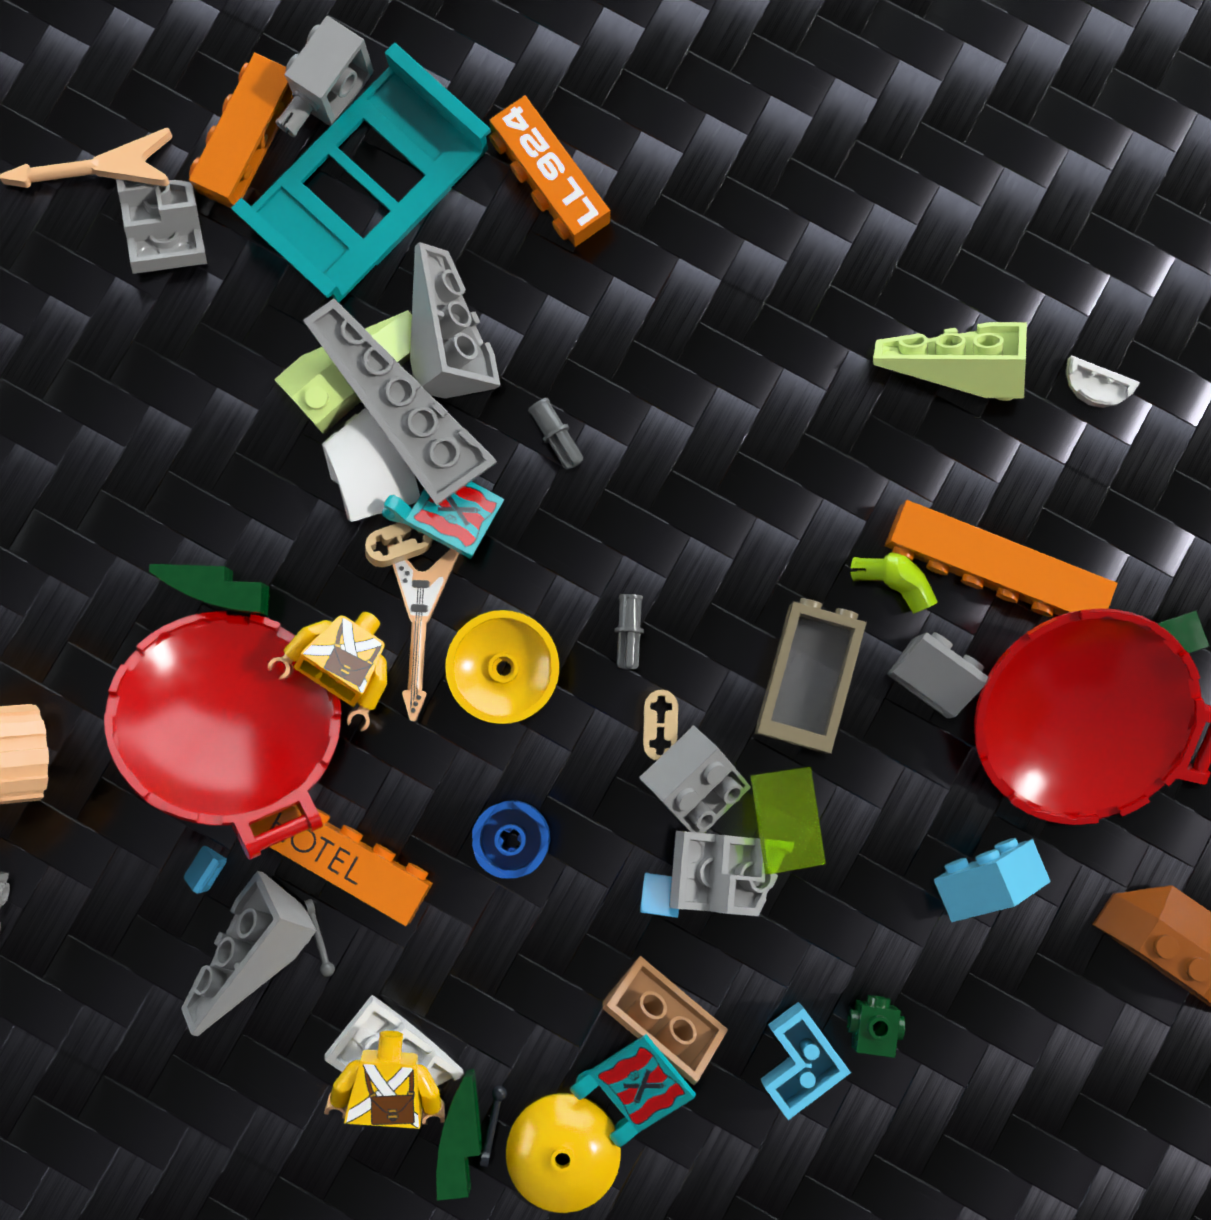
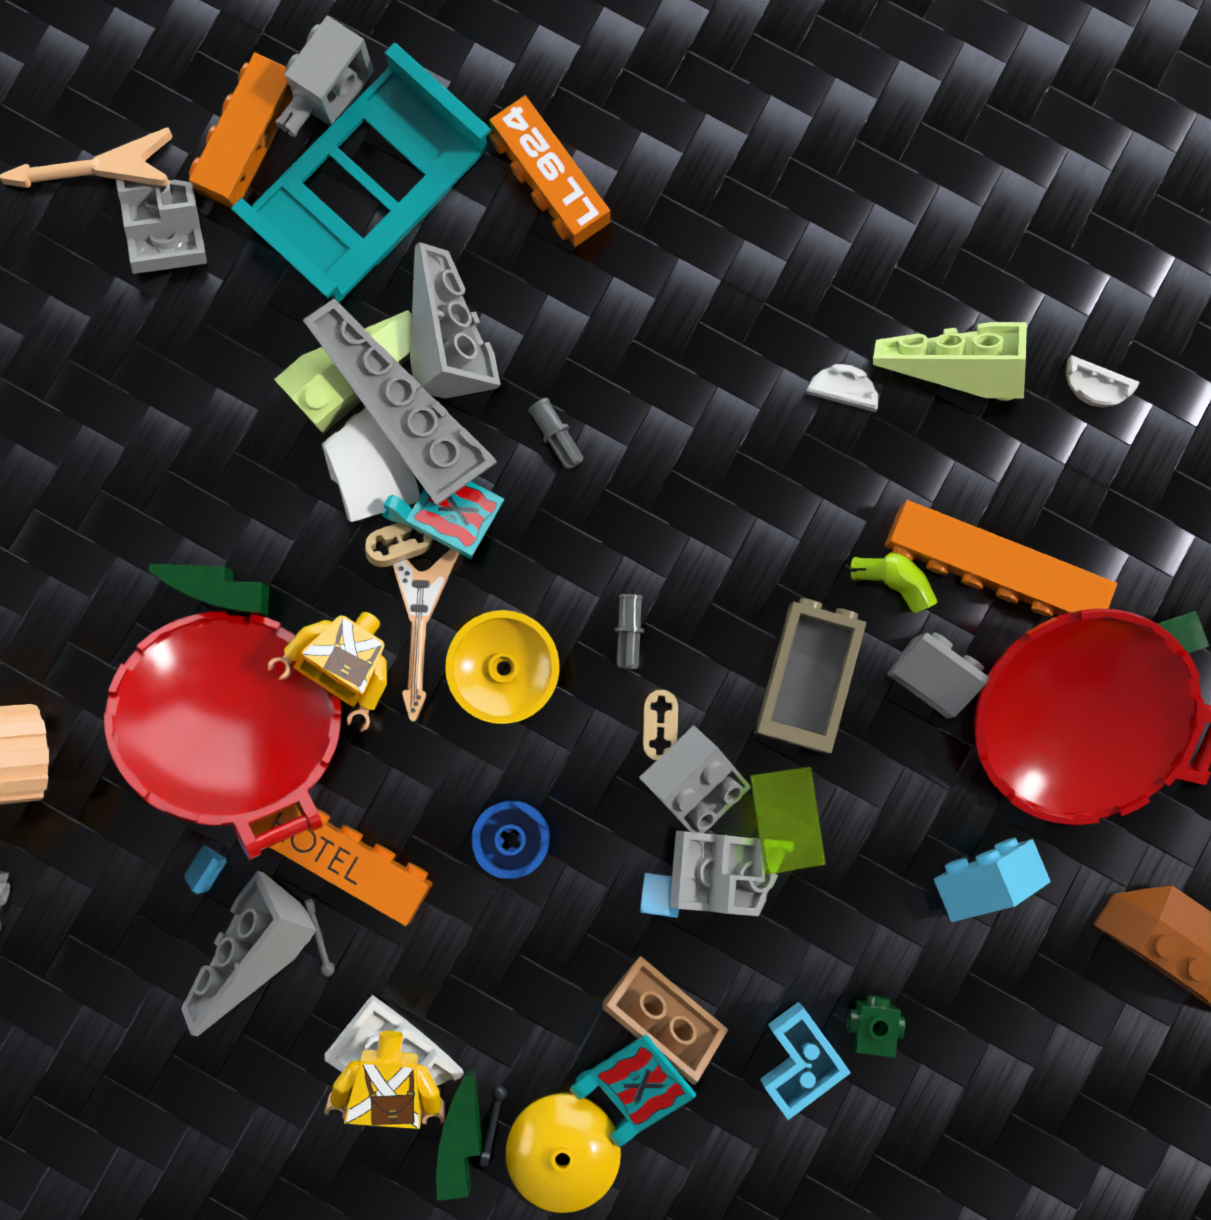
(845, 385): none -> white tile

